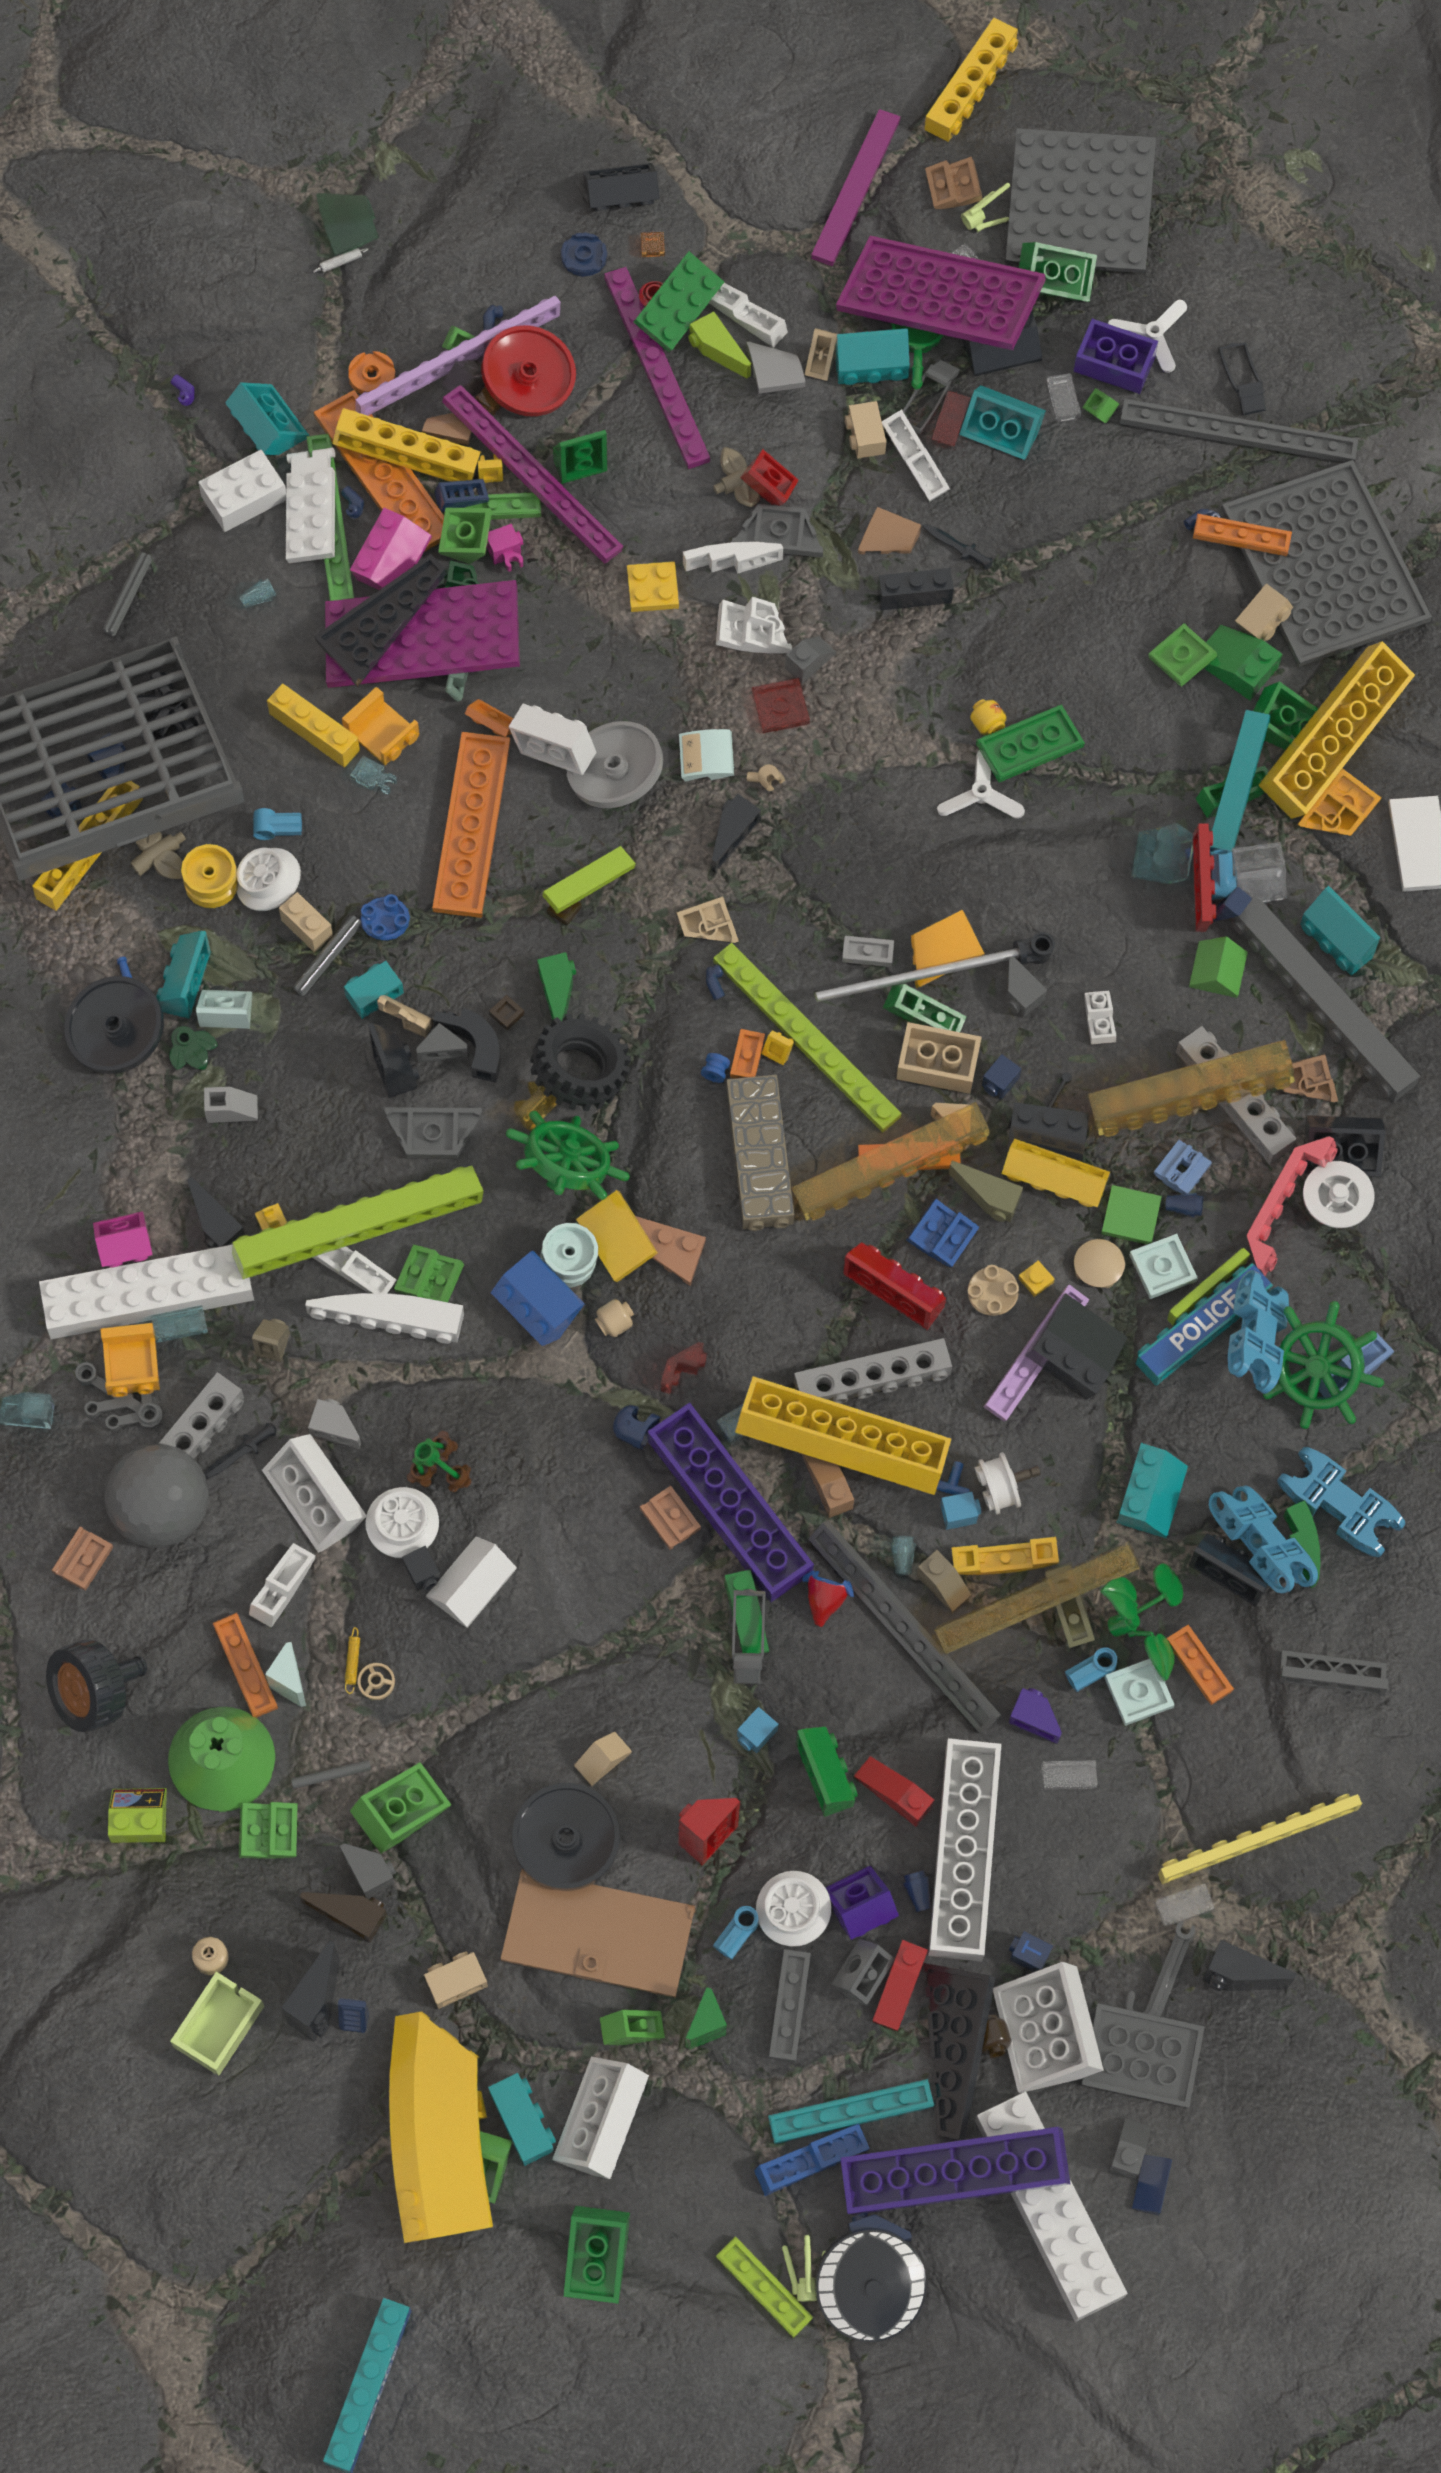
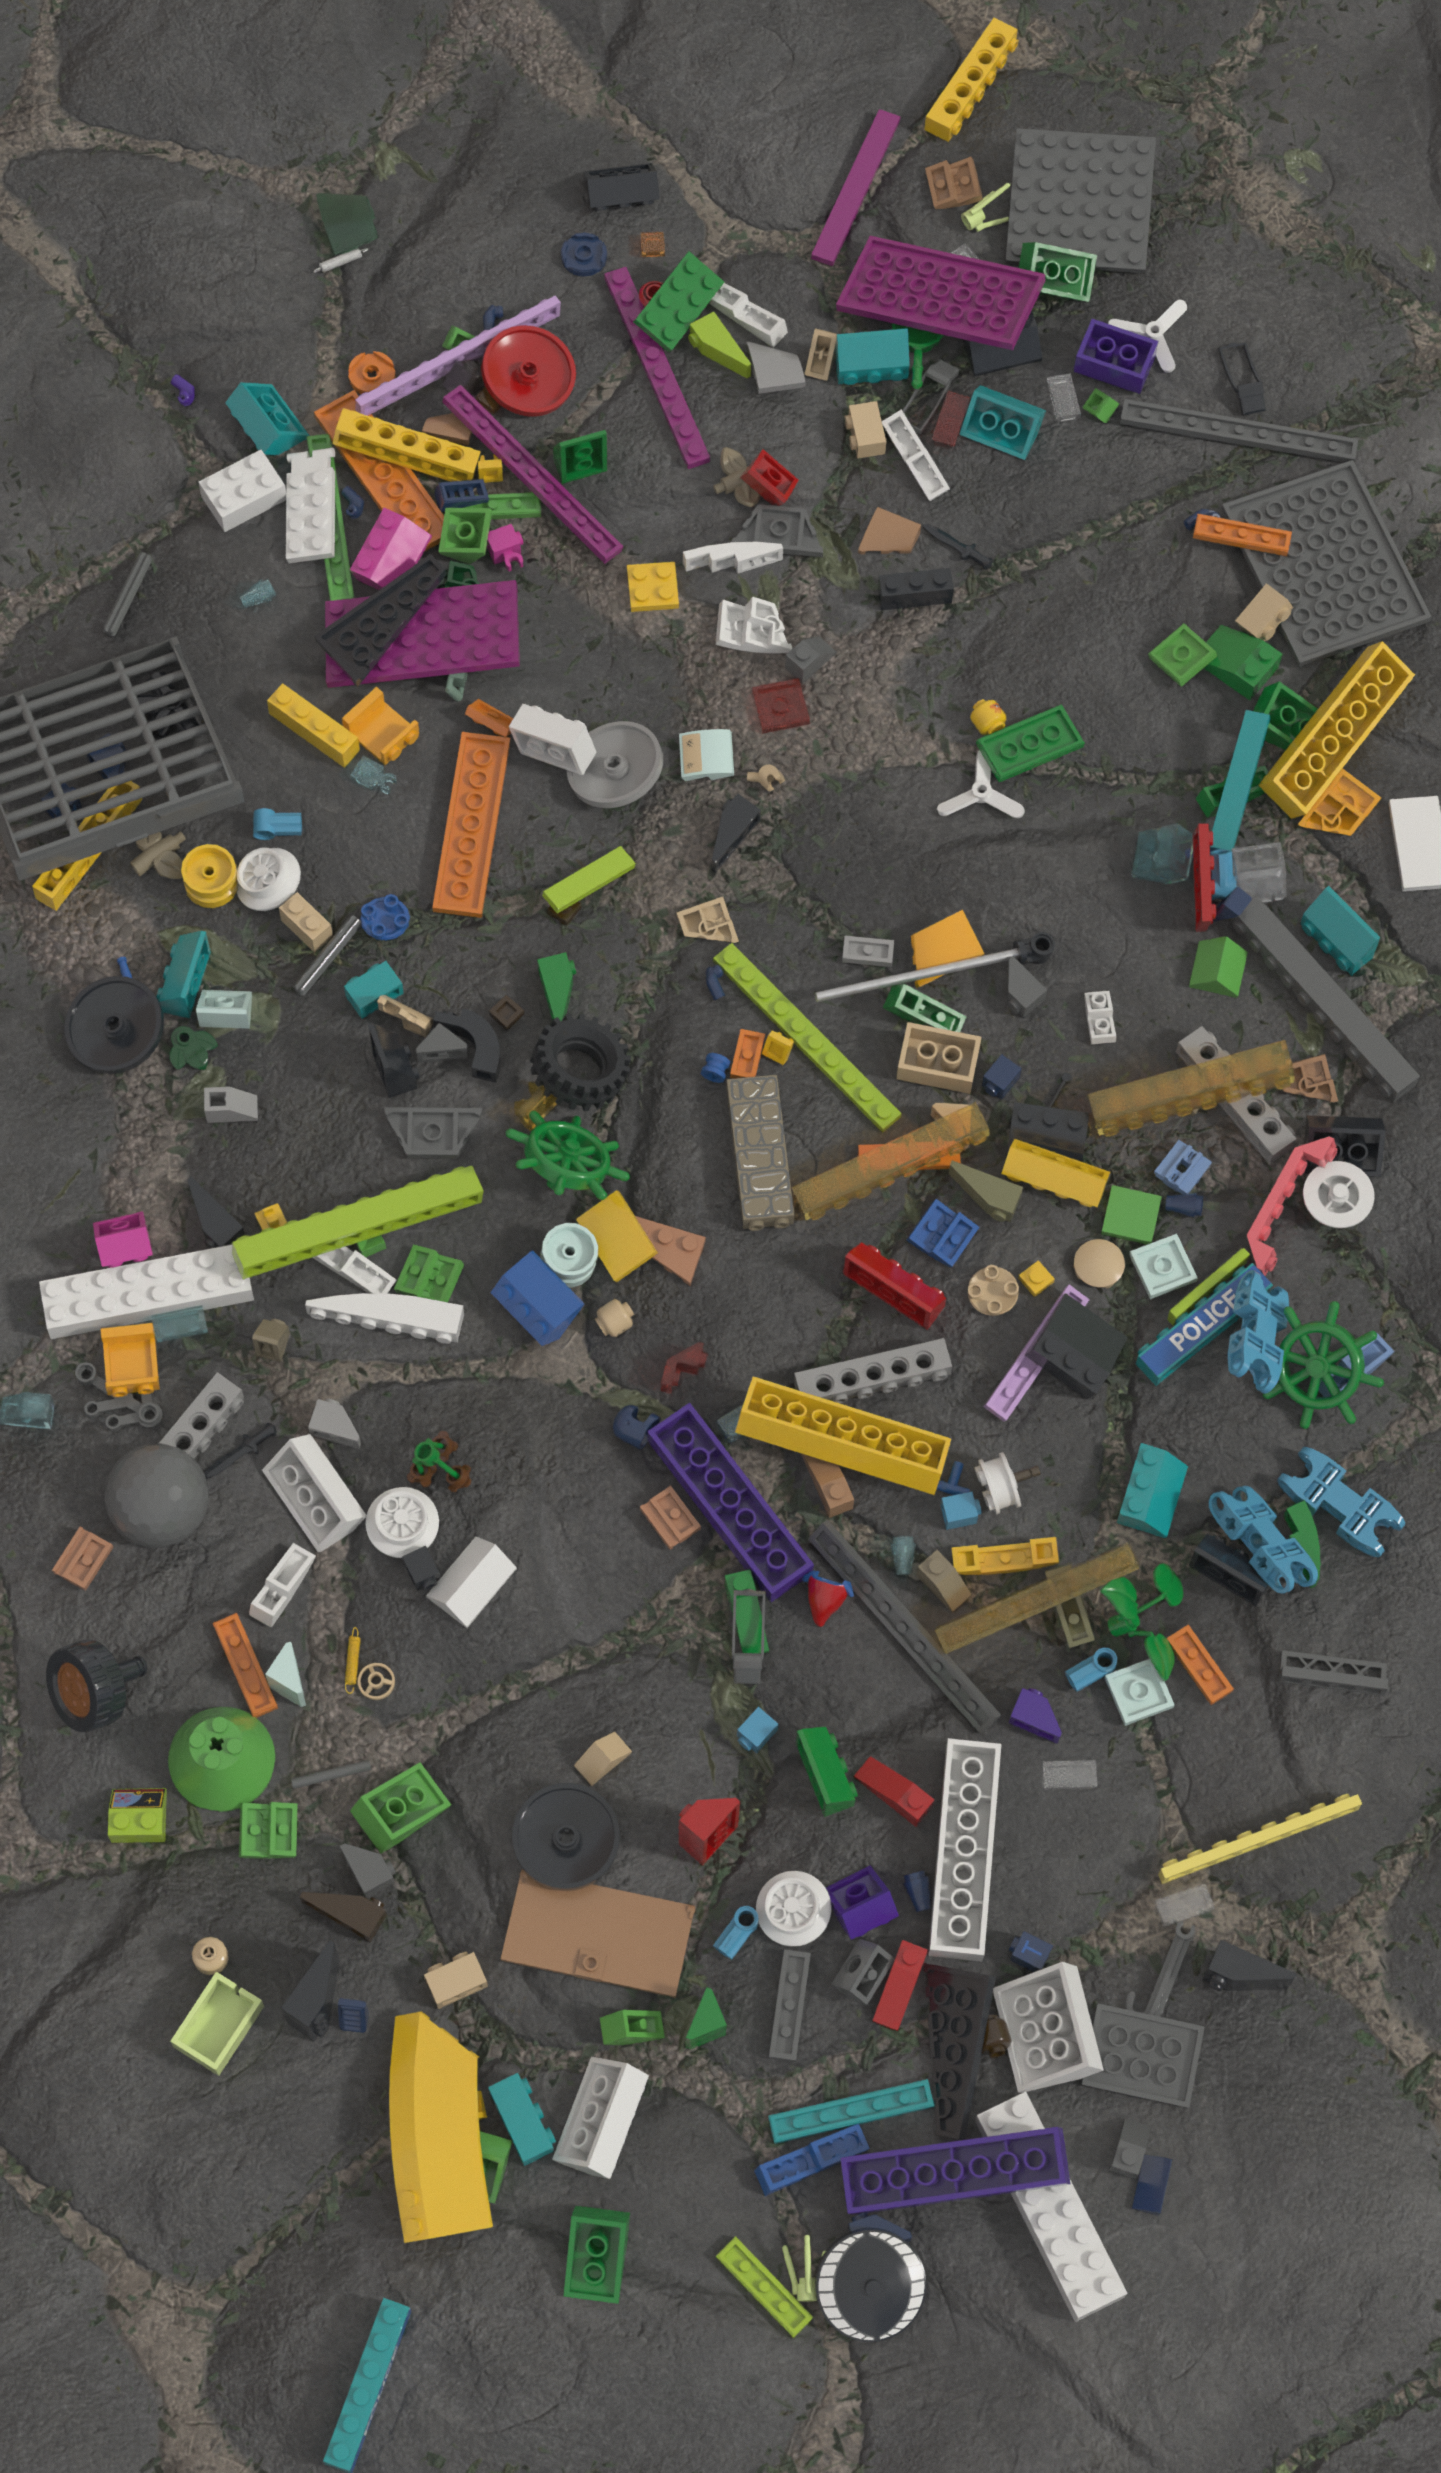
(371, 1246): none -> bright green slope

